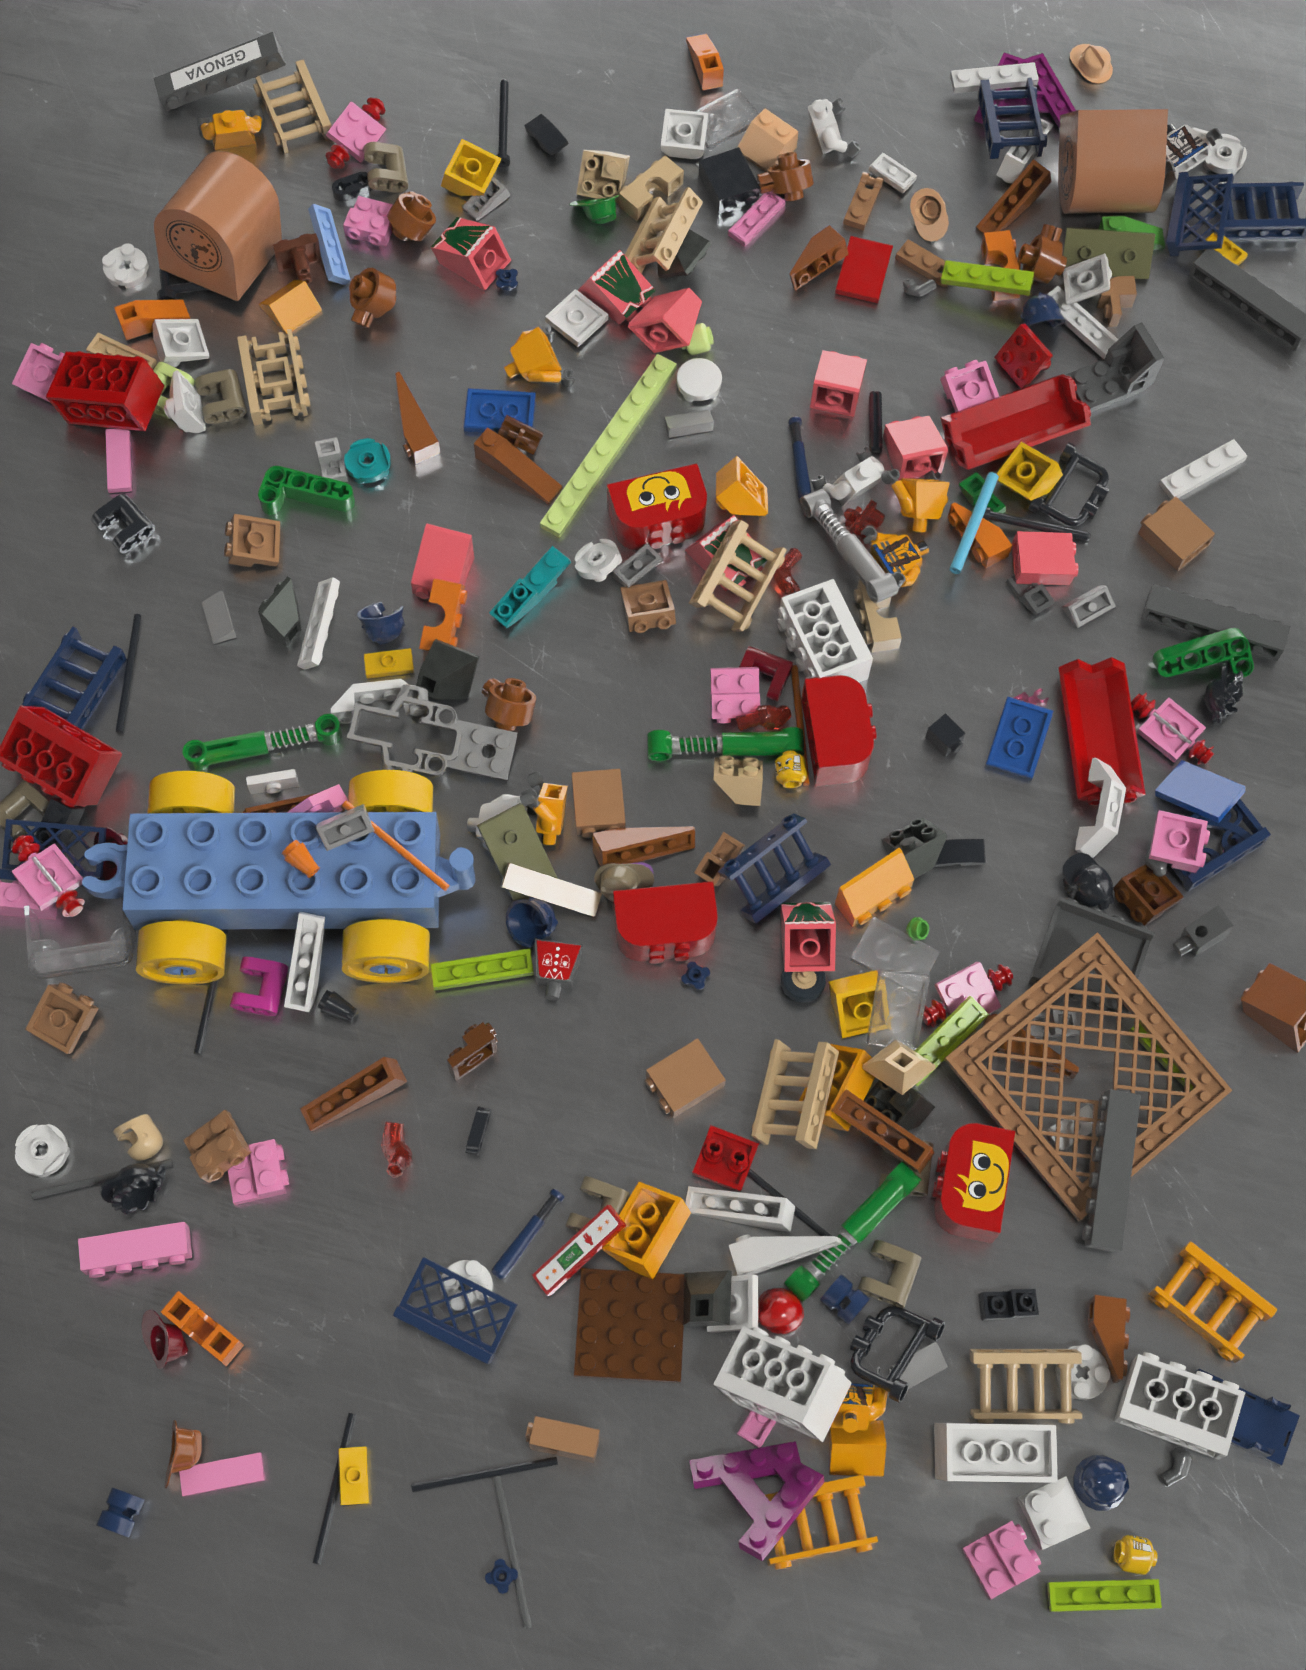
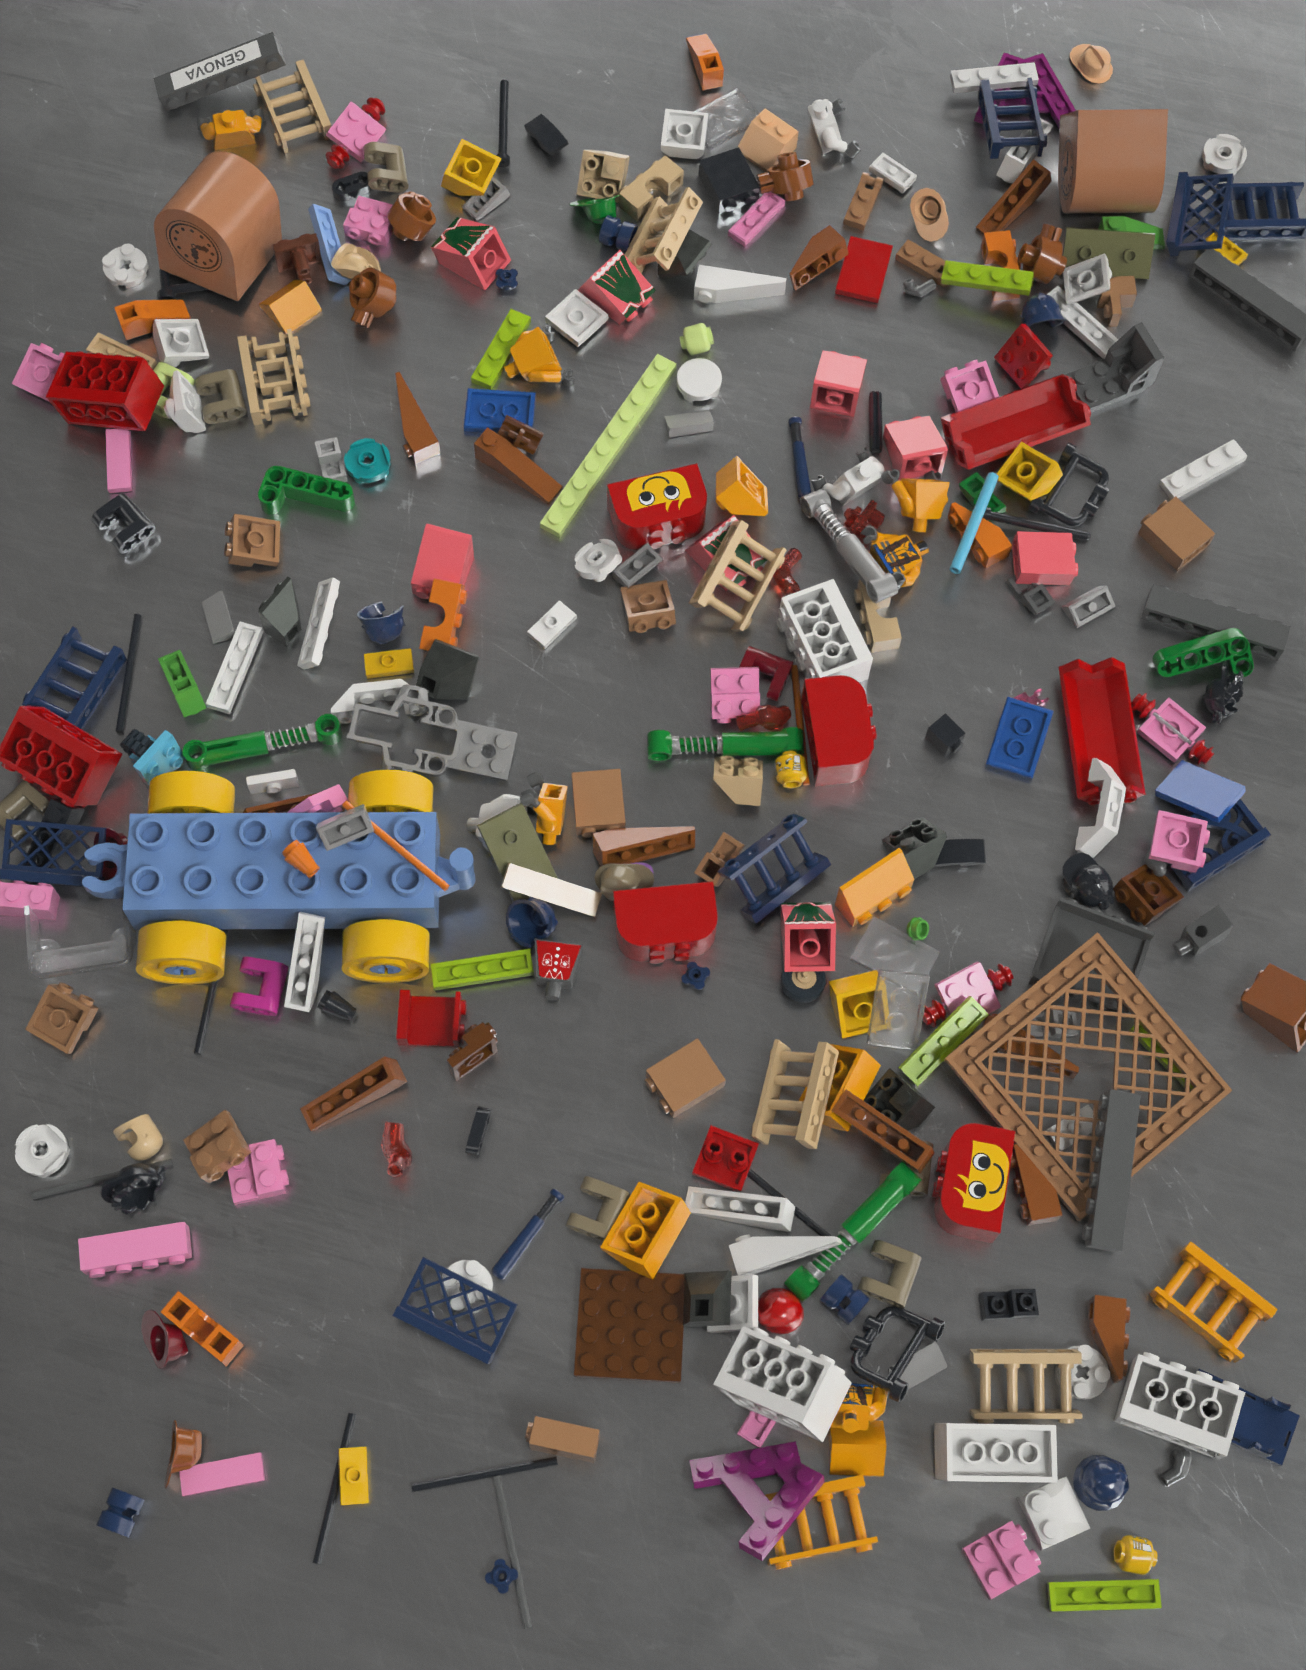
(47, 876): bright pink plate -> none
(152, 755): none -> medium azure plate
(182, 683): none -> bright green slope
(234, 667): none -> white plate
(353, 260): none -> tan hat
(430, 1020): none -> red panel
(499, 352): none -> lime plate
(509, 703): dark orange piece -> none
(531, 589): teal slope -> none
(551, 624): none -> white plate
(579, 1250): tile -> none
(617, 233): none -> dark blue wheel
(667, 320): coral slope -> none
(728, 285): none -> white slope
(899, 1067): tan slope -> none
(1037, 1194): none -> dark orange slope
(1188, 147): torso -> none

